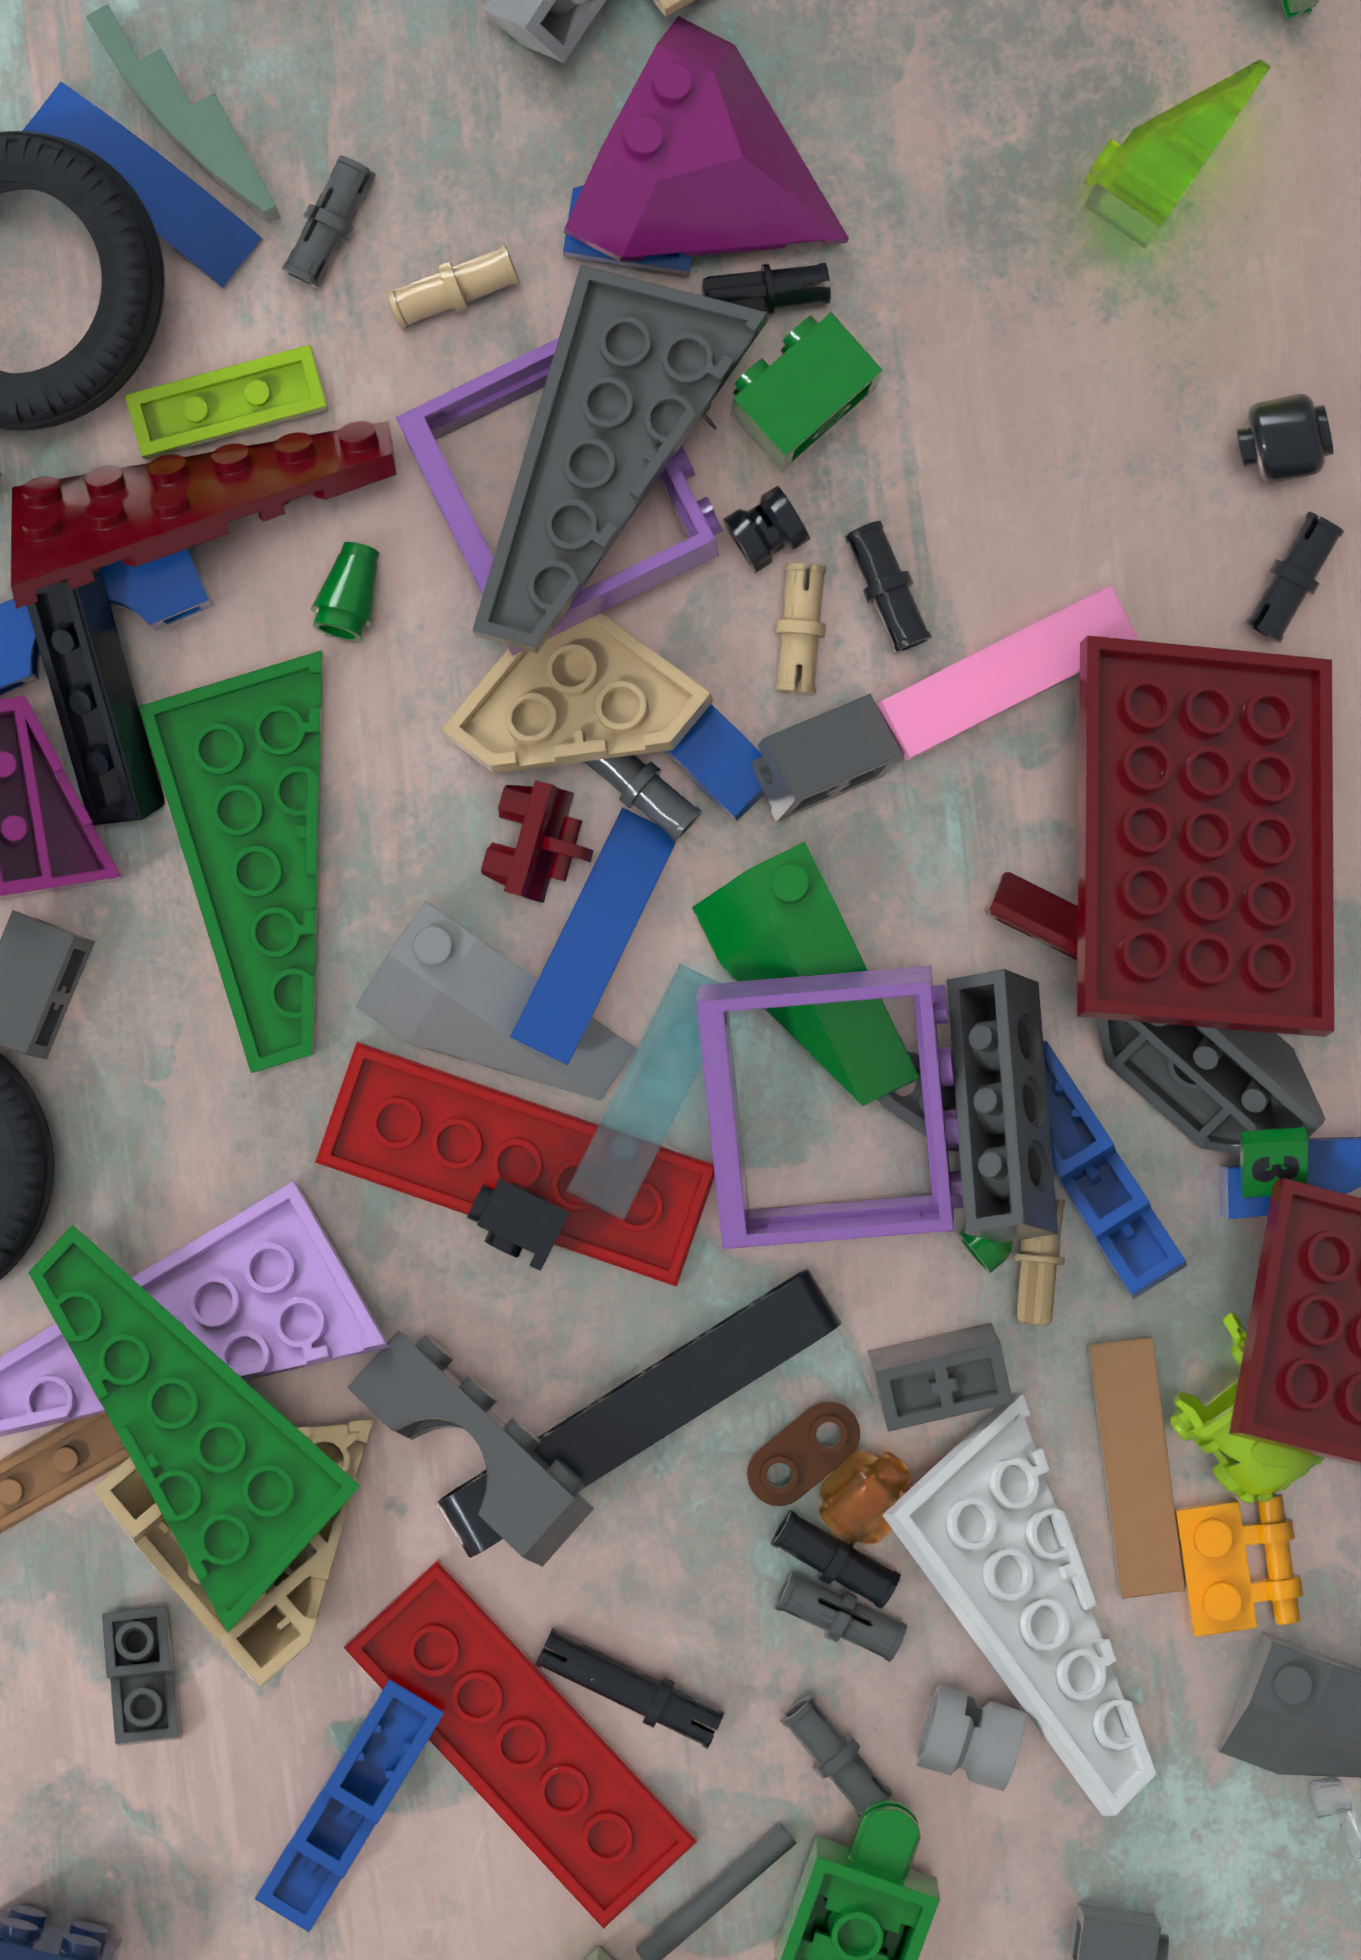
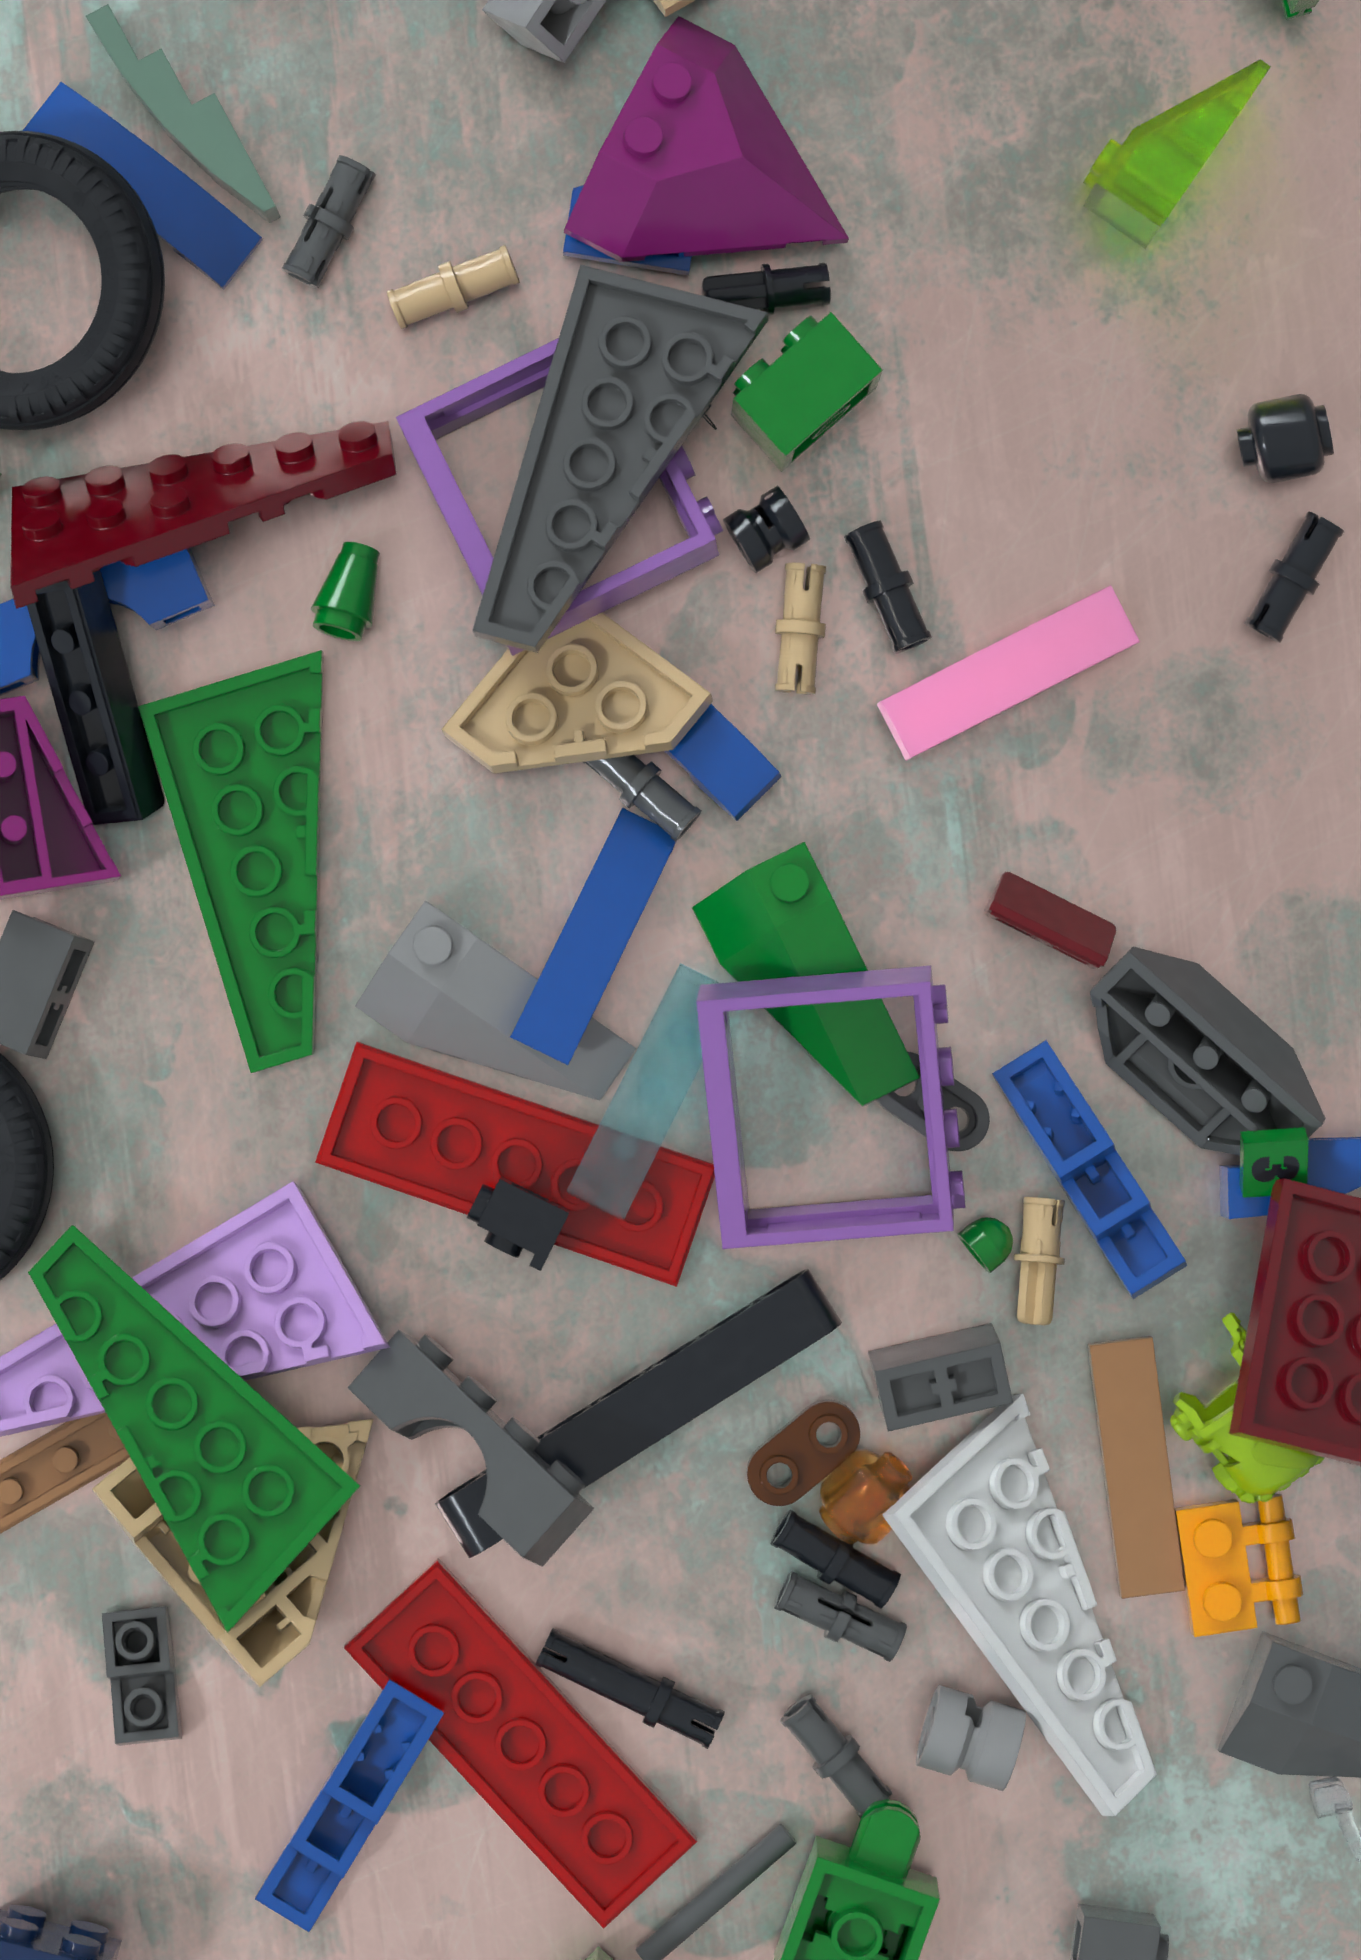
(226, 402): lime plate -> none
(544, 843): dark red hips -> none
(825, 757): dark grey hinge -> none
(1002, 1106): dark grey brick -> none
(1205, 837): dark red plate -> none

